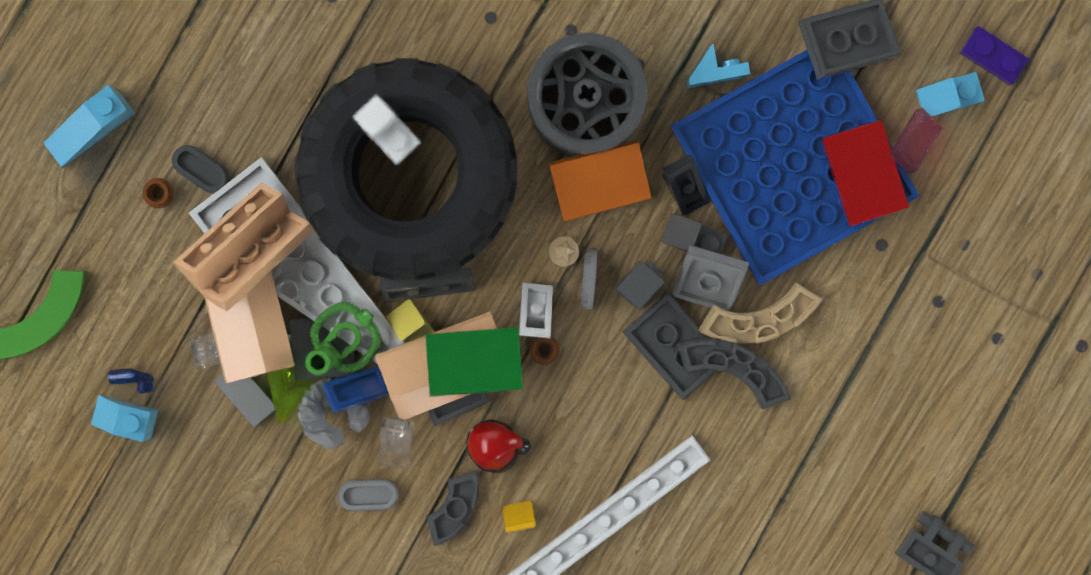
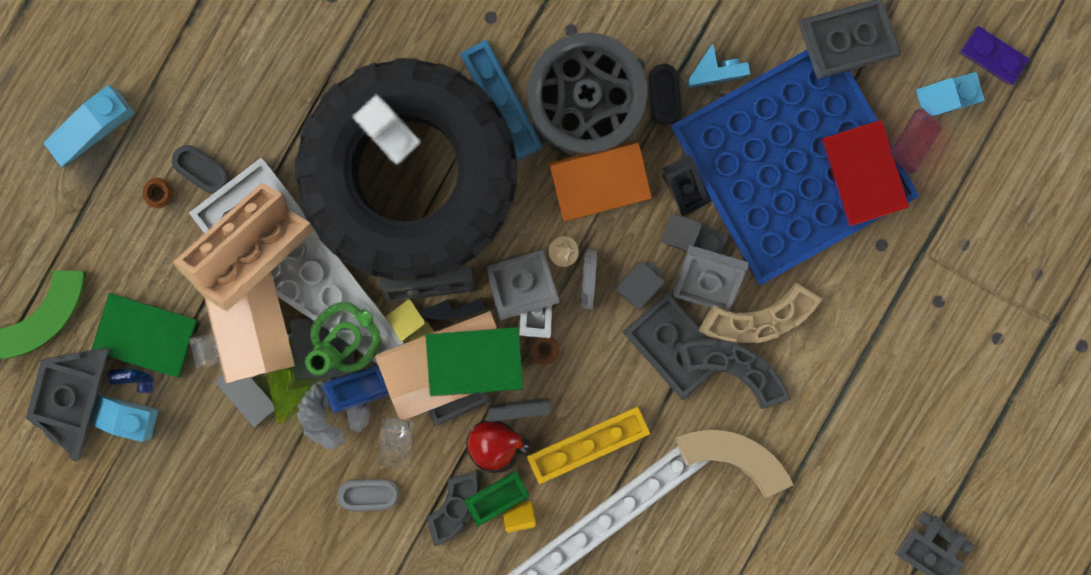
(67, 397): none -> dark grey wing
(145, 335): none -> green tile
(446, 311): none -> black slope
(491, 78): none -> dark azure tile
(496, 498): none -> green tile
(518, 409): none -> dark grey tile
(522, 284): none -> light grey tile
(588, 445): none -> yellow plate
(664, 94): none -> black tile
(737, 451): none -> tan tile

